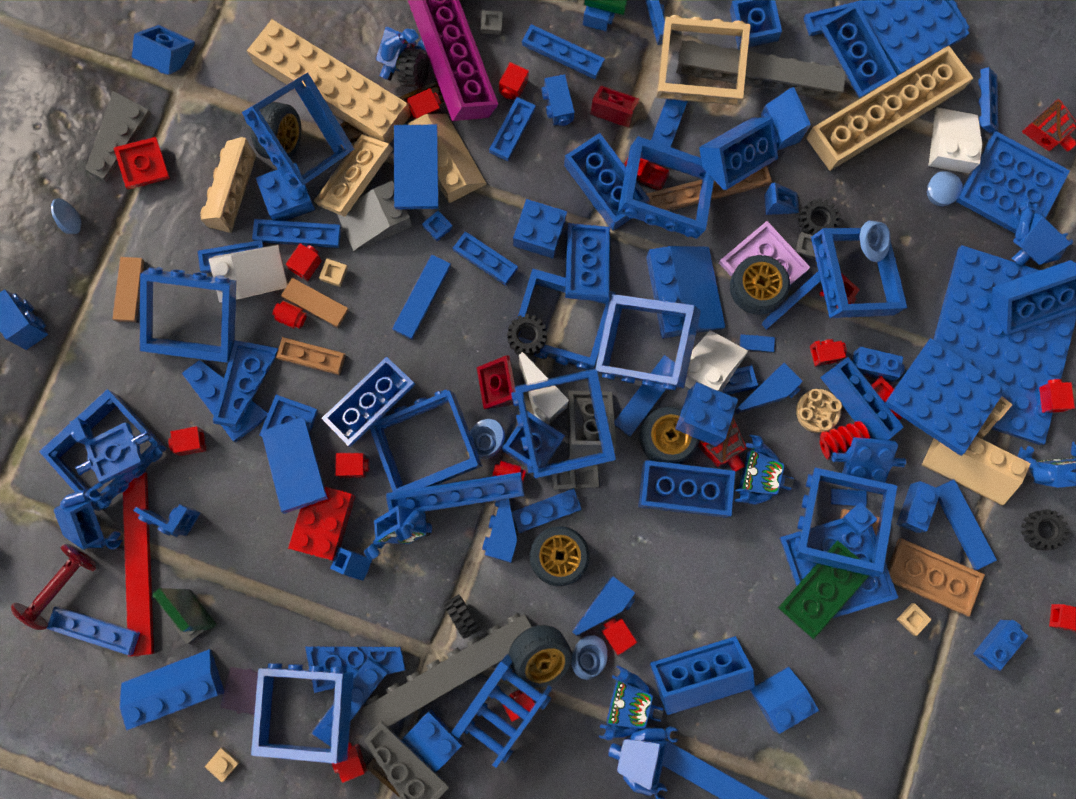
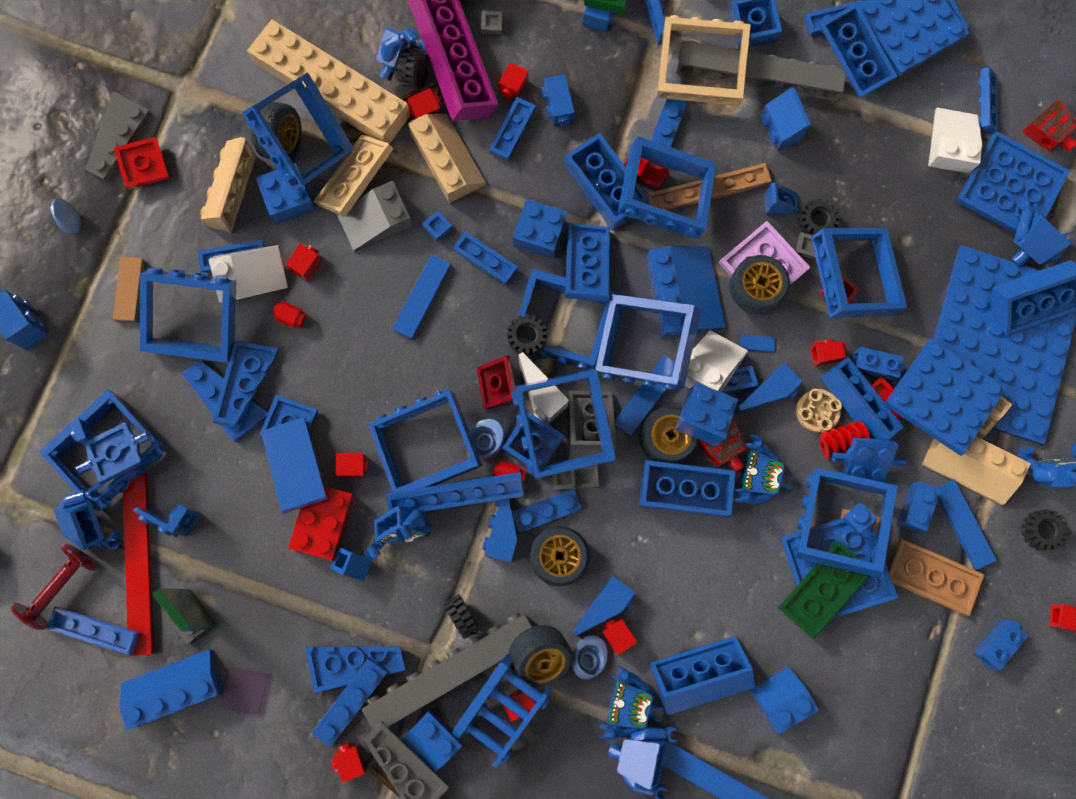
(161, 49): blue slope -> none
(187, 441): red brick -> none
(222, 764): tan plate -> none
(297, 232): blue plate -> none
(311, 356): medium nougat tile -> none
(315, 302): medium nougat tile -> none
(333, 272): tan plate -> none
(341, 714): window -> none
(368, 401): blue slope -> none
(416, 167): blue tile -> none
(563, 51): blue plate -> none
(614, 106): dark red slope -> none
(740, 152): blue slope -> none
(791, 301): blue tile -> none
(848, 497): blue window -> none
(875, 240): medium blue hat -> none
(889, 108): tan brick -> none
(914, 619): tan plate -> none
(944, 188): medium blue hat -> none
(1056, 396): red brick -> none

